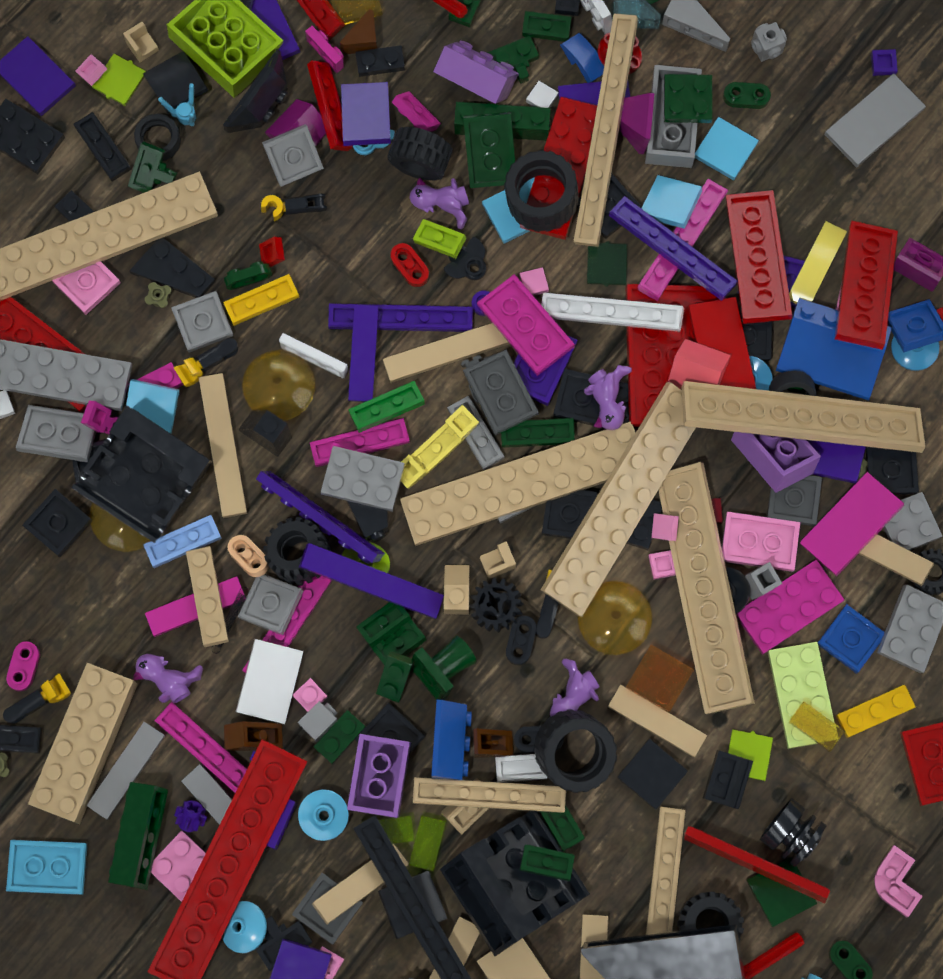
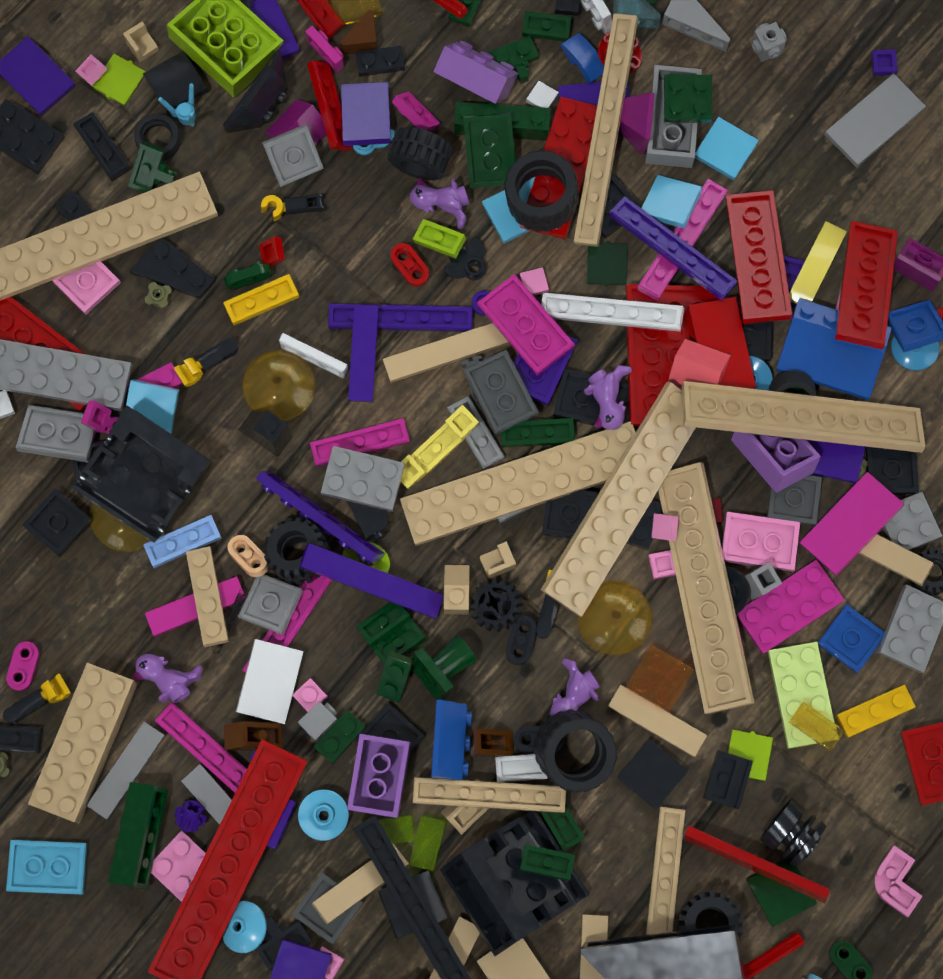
(202, 321): light grey tile -> none
(223, 445): tan tile -> none
(386, 406): green plate -> none
(747, 96): dark green plate -> none

